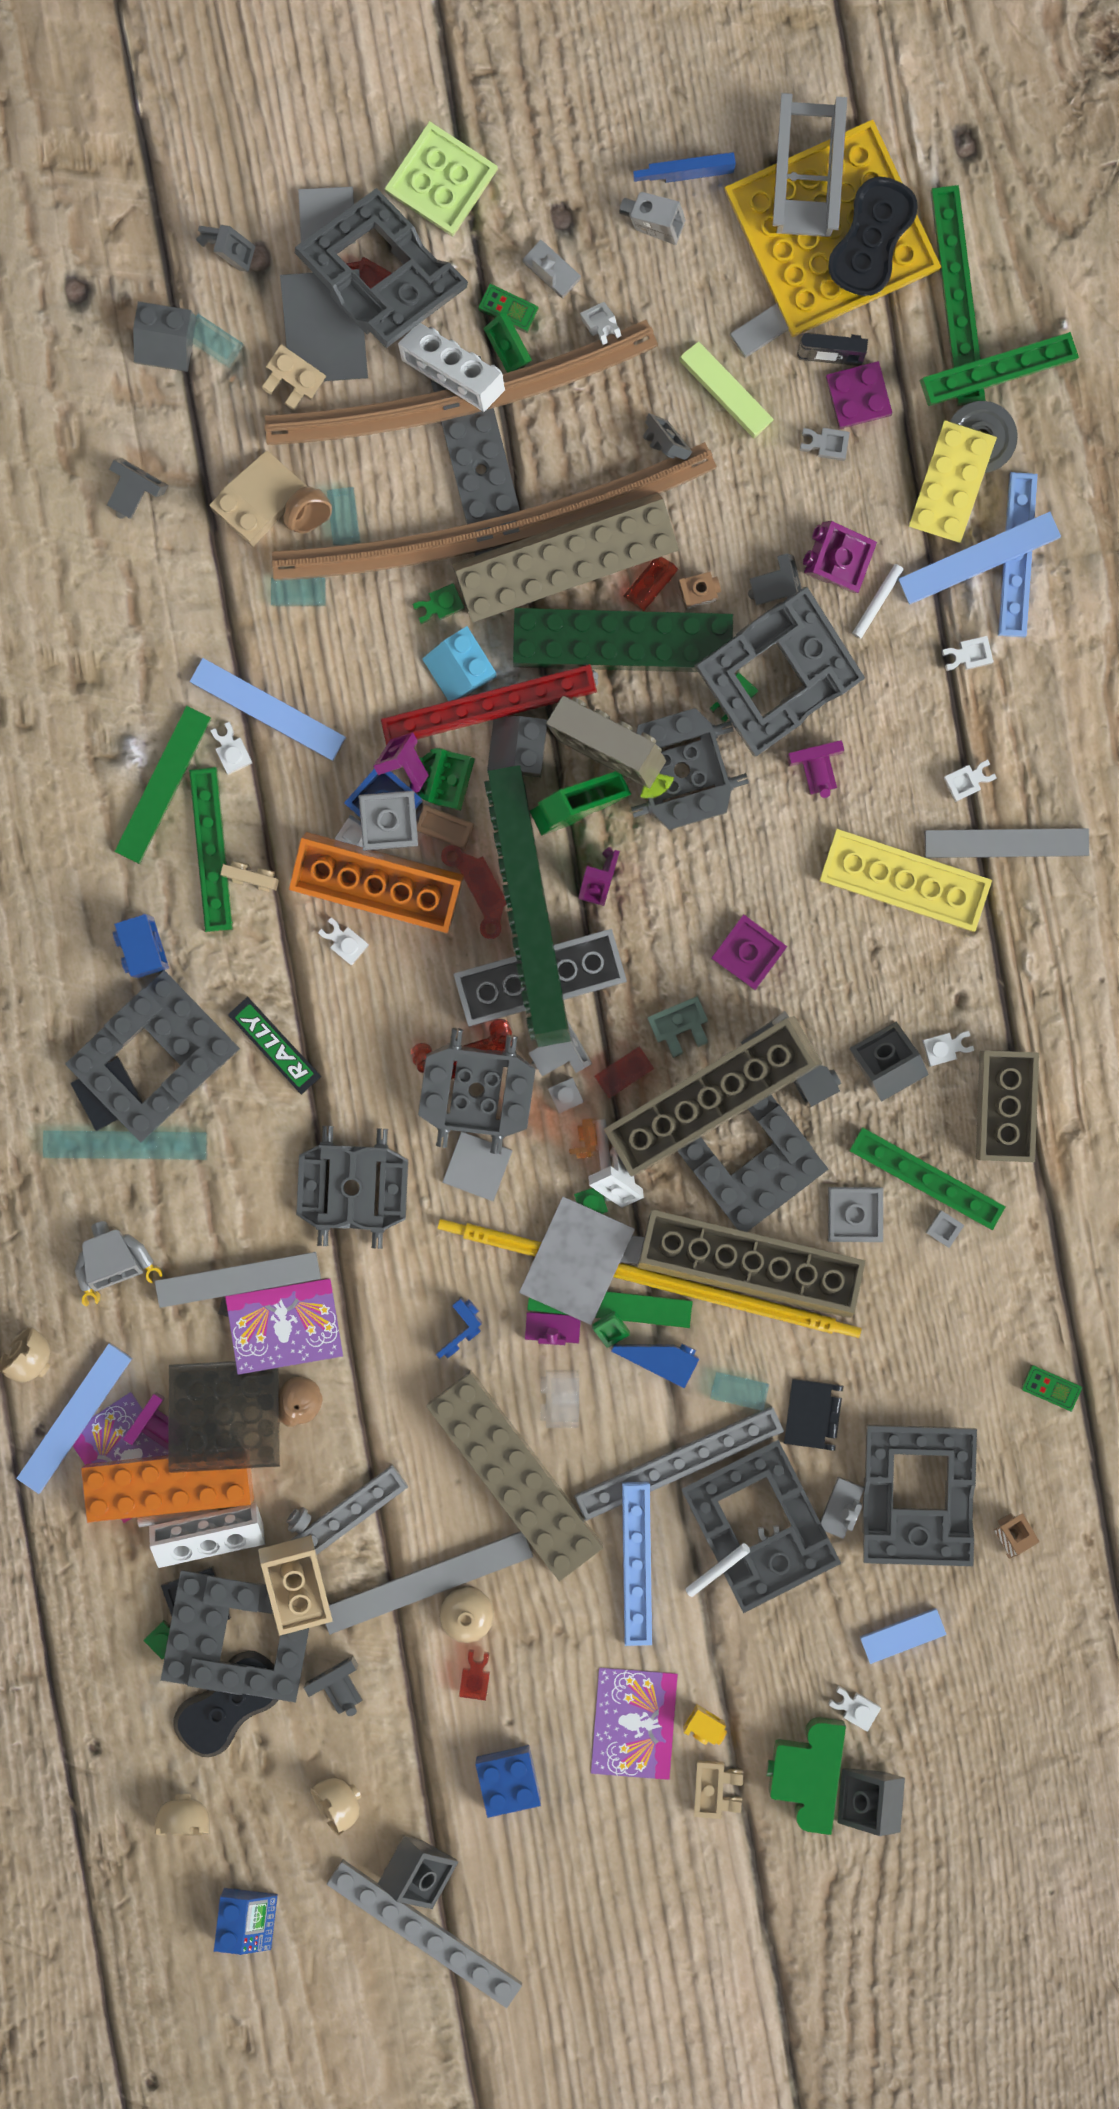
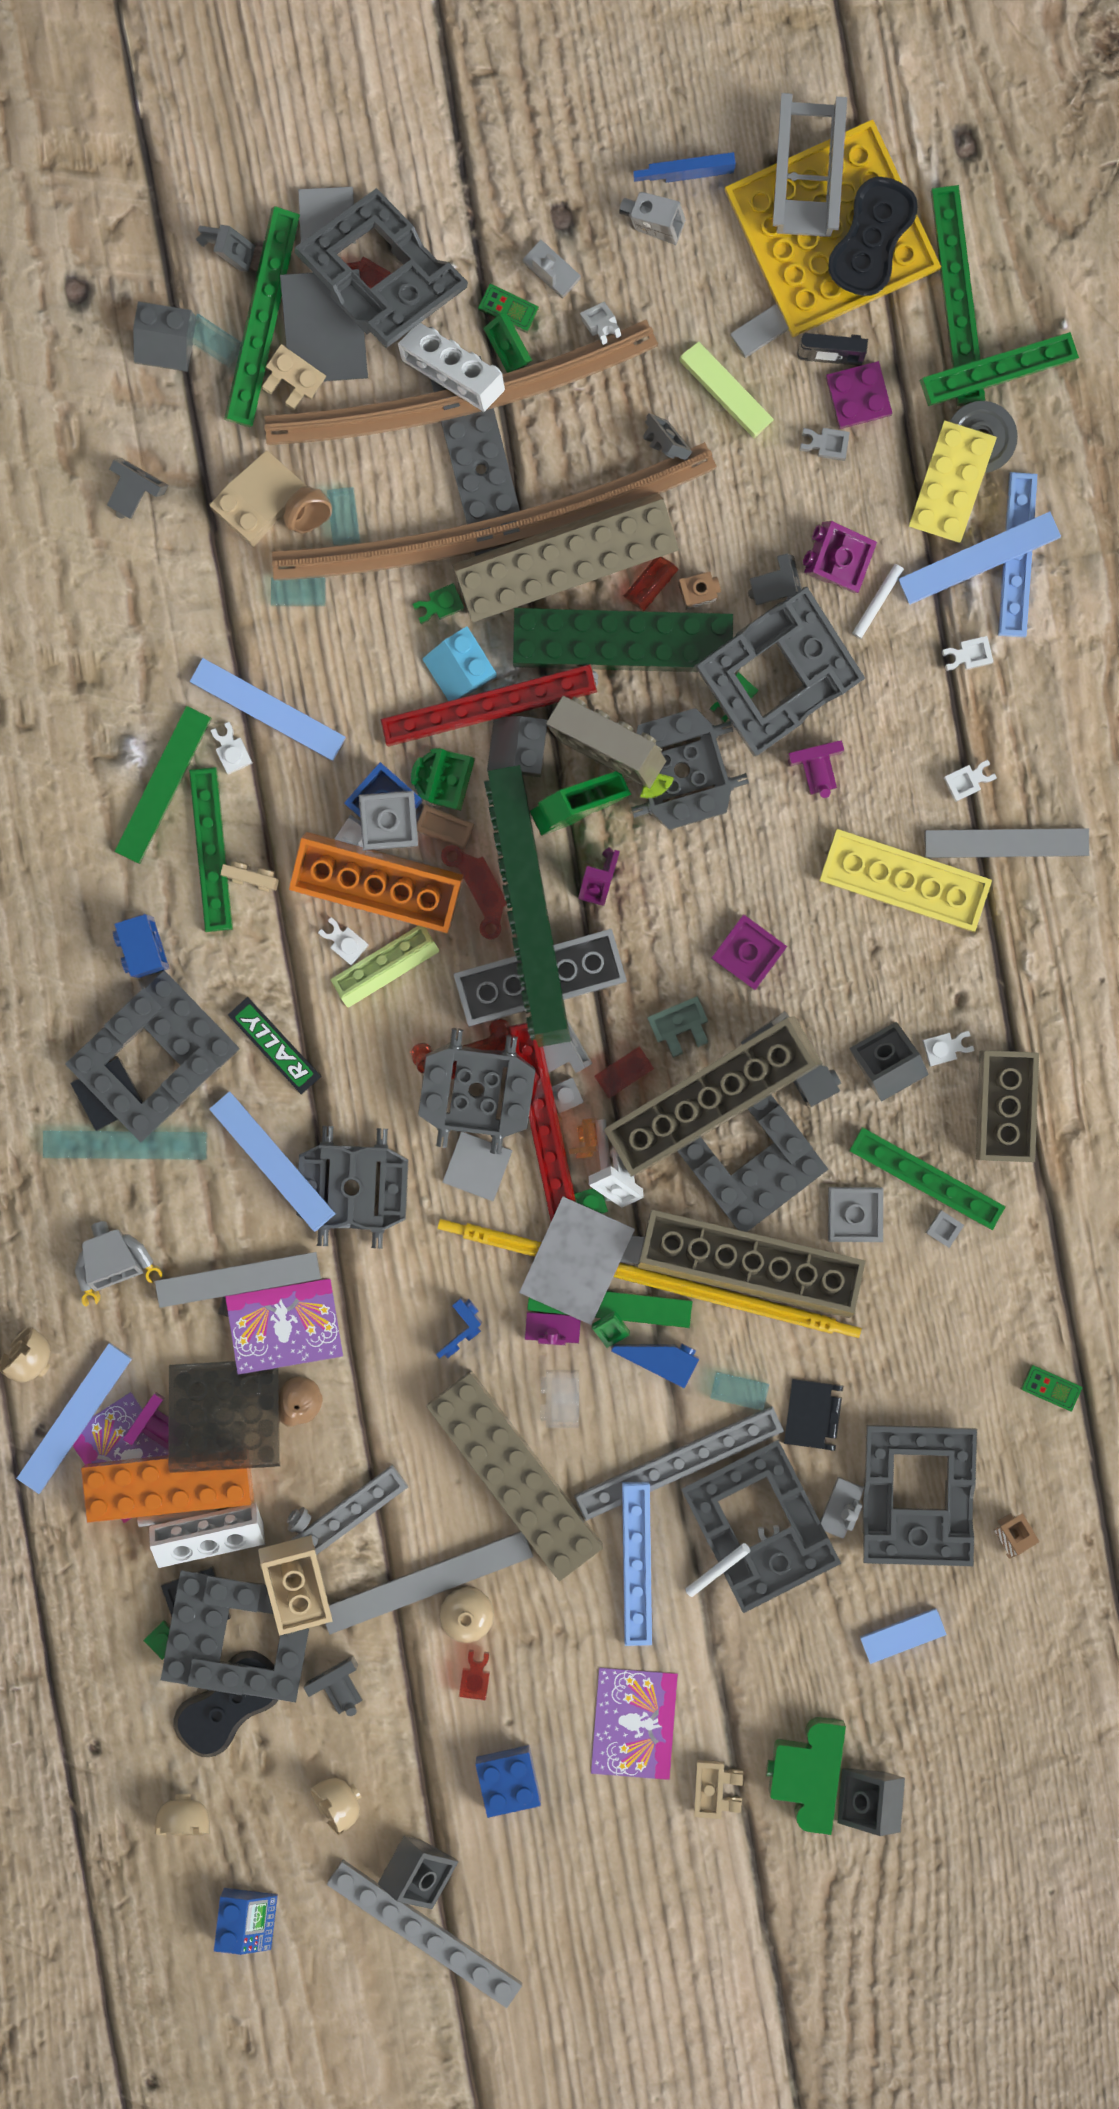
(261, 317): none -> green plate
(272, 1161): none -> light blue tile
(384, 965): none -> yellowish green slope
(401, 753): magenta piece -> none
(441, 179): yellowish green plate -> none
(545, 1124): none -> red tile
(705, 1726): yellow brick -> none
(857, 1709): white plate -> none

